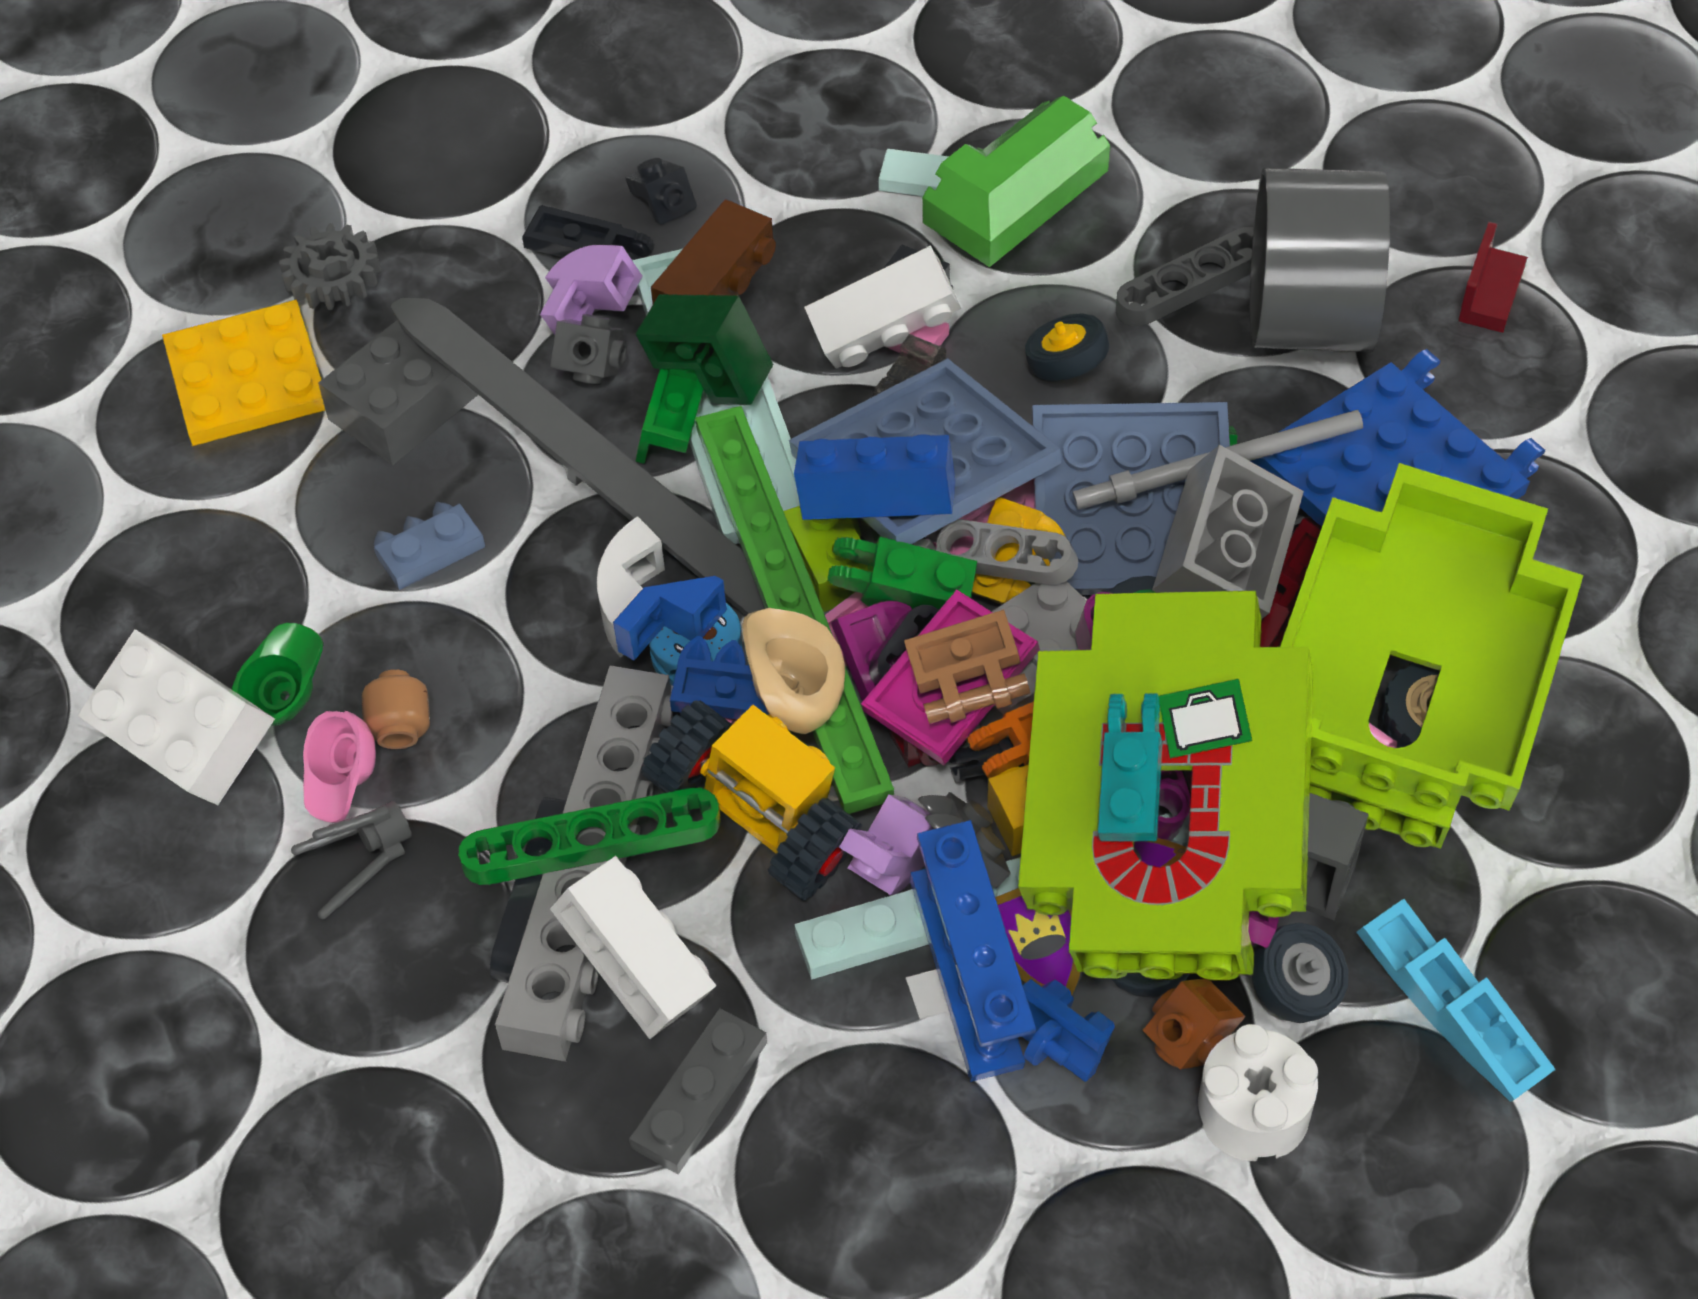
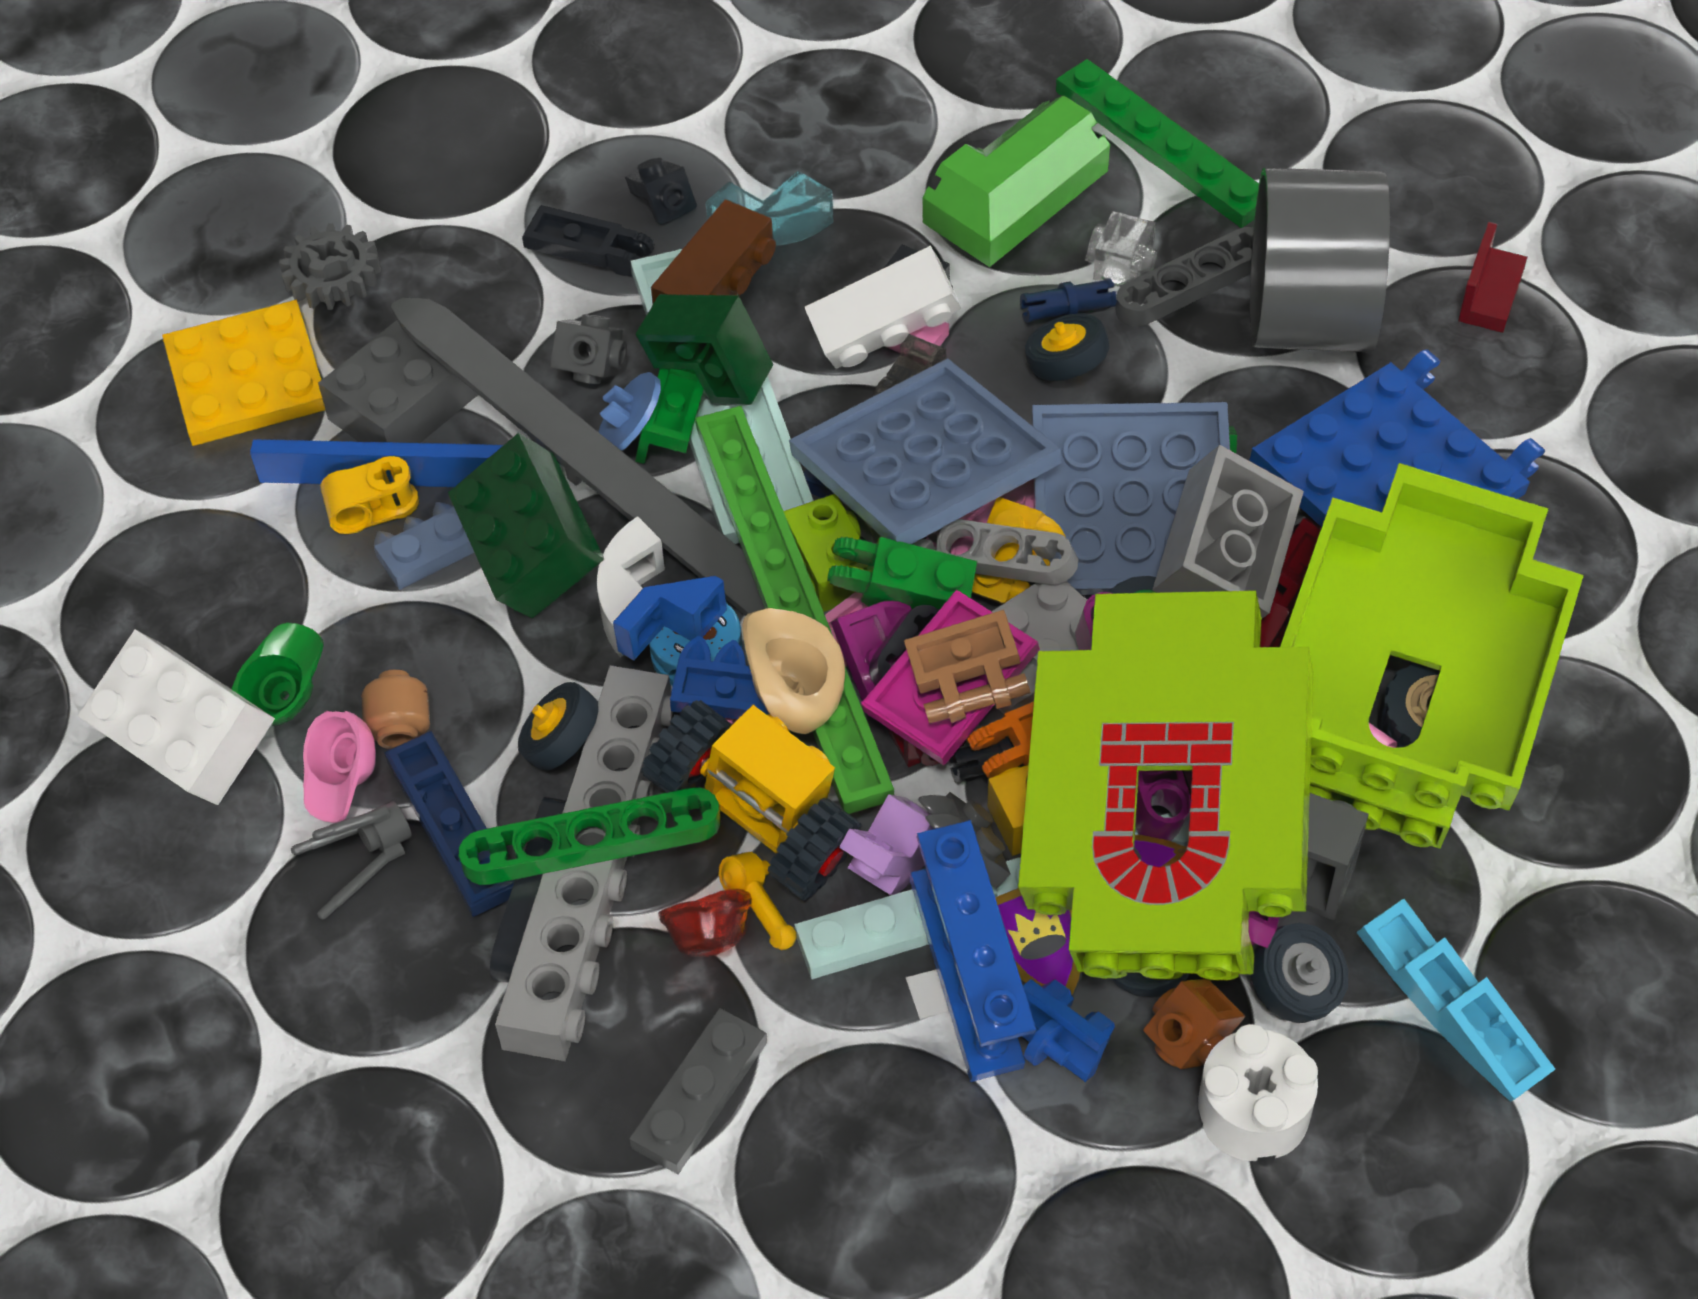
(313, 460): none -> blue tile
(364, 495): none -> yellow piece
(444, 814): none -> dark blue plate
(525, 526): none -> dark green brick
(558, 726): none -> black wheel
(590, 280): lavender brick -> none
(629, 409): none -> medium blue piece
(633, 946): white brick -> none
(709, 923): none -> clear red helmet
(748, 873): none -> yellow piece
(796, 208): none -> clear light blue brick
(875, 477): blue brick -> none
(909, 172): light aqua tile -> none
(1068, 299): none -> dark blue pin
(1122, 248): none -> clear brick
(1124, 486): light grey bar -> none
(1131, 774): teal hinge -> none
(1162, 141): none -> green plate
(1204, 718): sticker -> none

